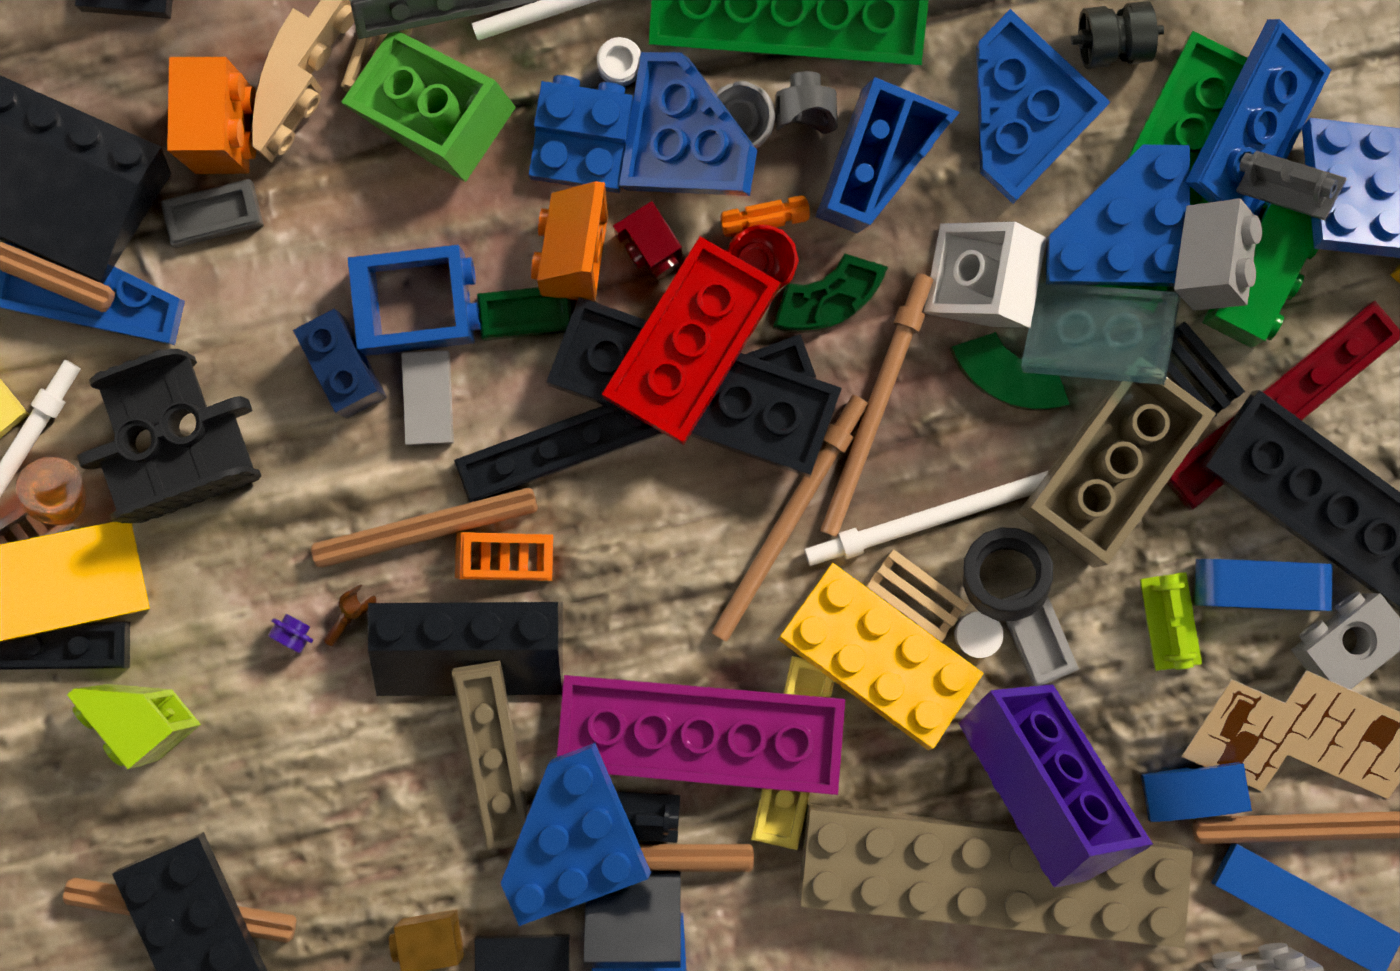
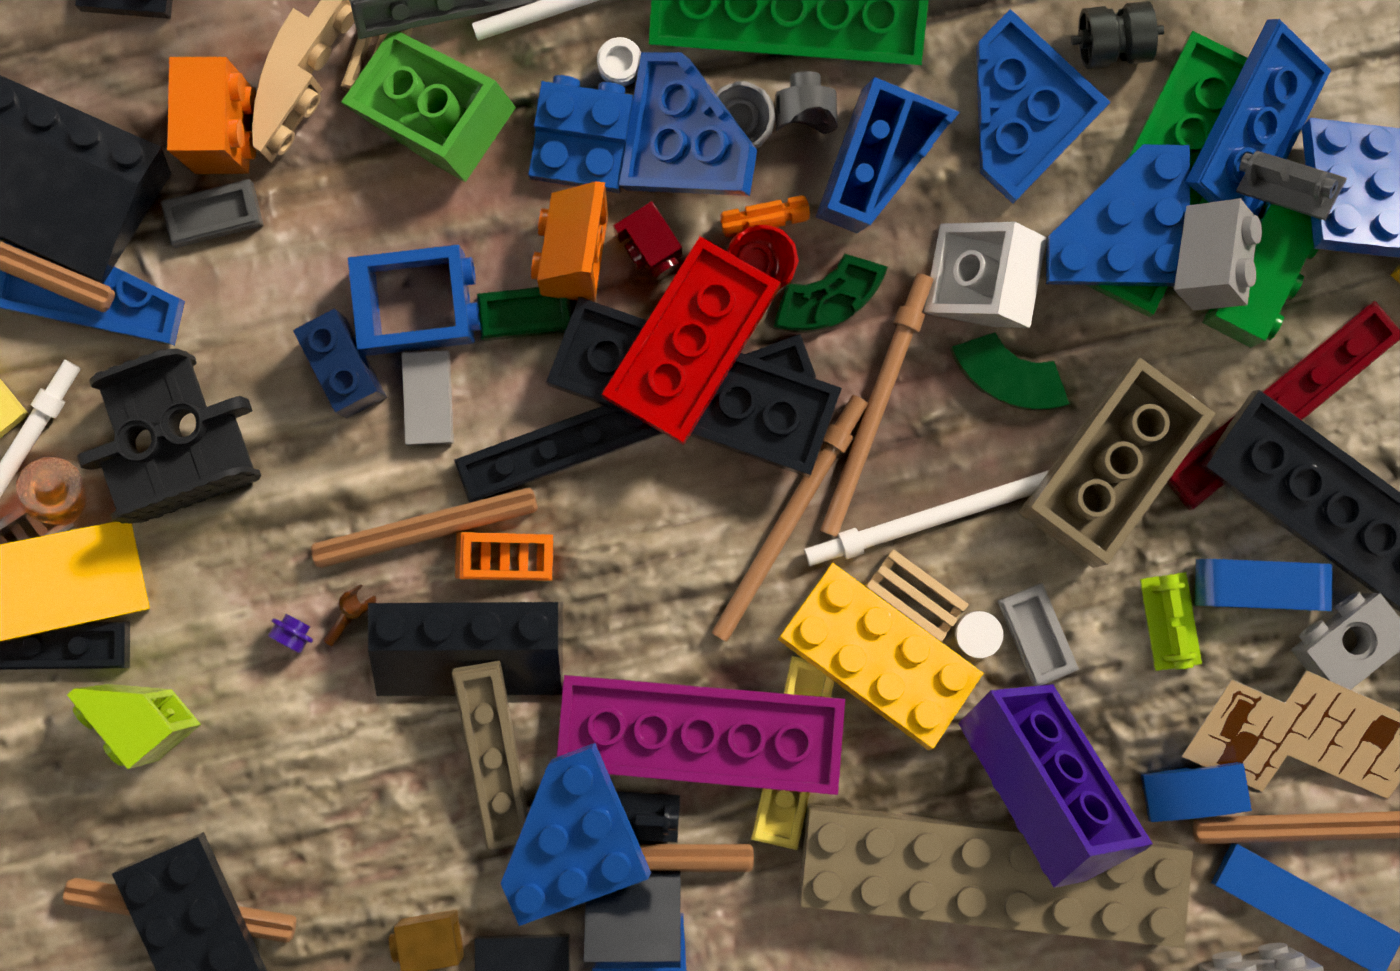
(1007, 539): black tyre -> none
(1101, 333): clear light blue tile -> none
(1210, 362): black tile -> none

